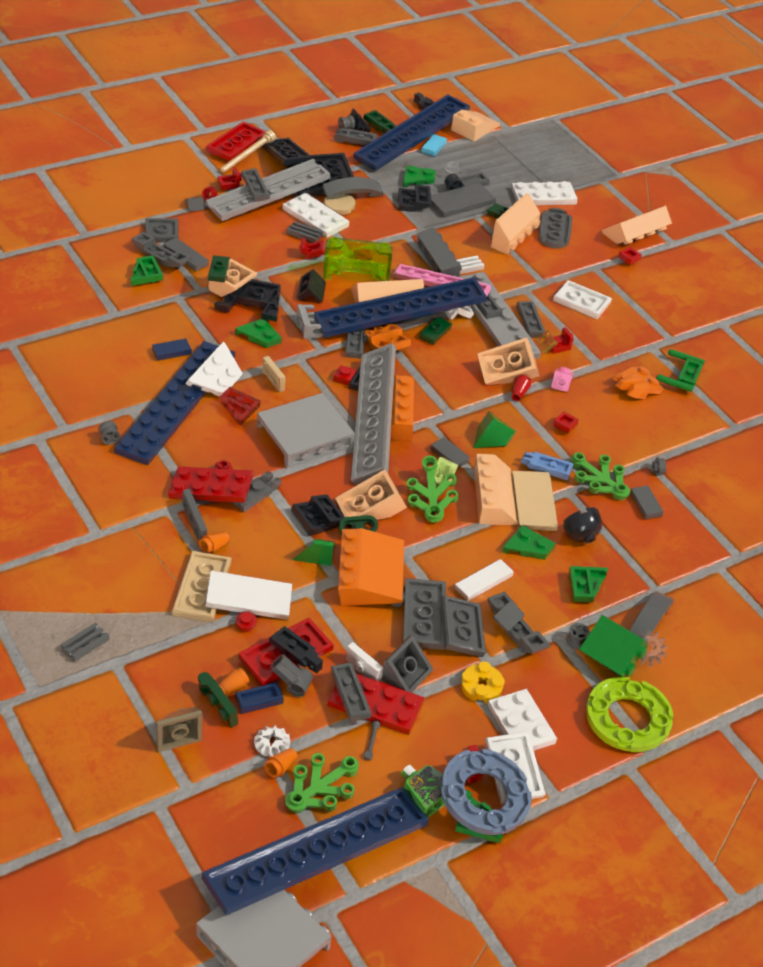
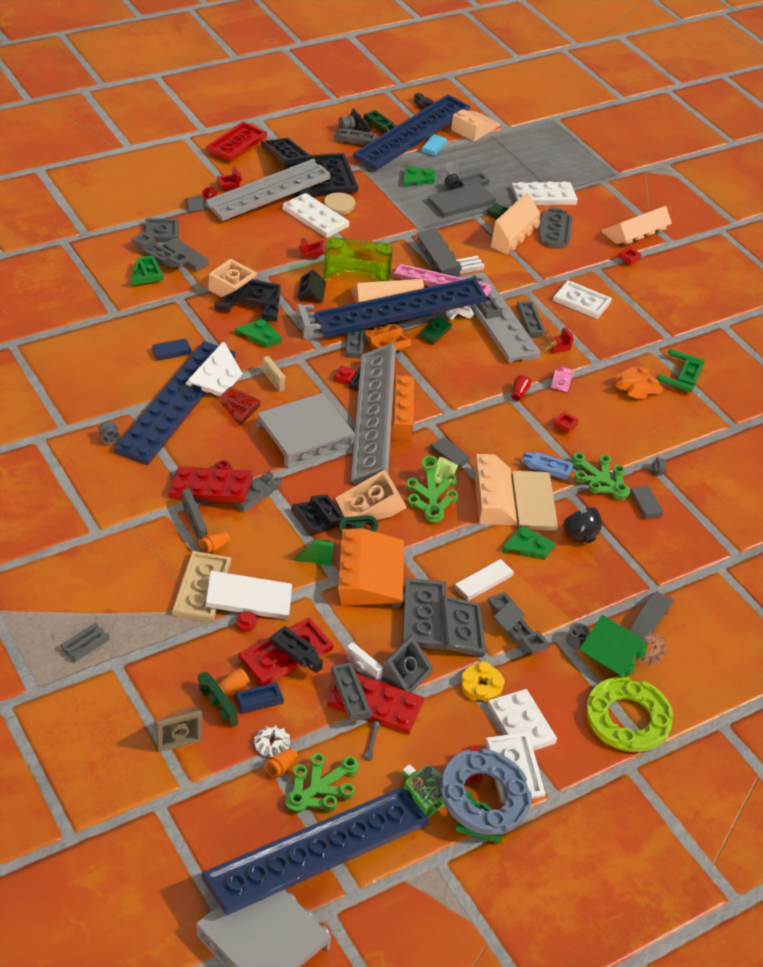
(218, 268): dark green plate -> none
(255, 185): dark grey tile -> none
(268, 137): tan piece -> none
(296, 678): dark grey piece -> none
(300, 231): dark grey tile -> none
(338, 187): dark grey slope -> none
(414, 199): black slope -> none
(493, 432): green slope -> none
(508, 362): light nougat slope -> none
(586, 582): green wing -> none

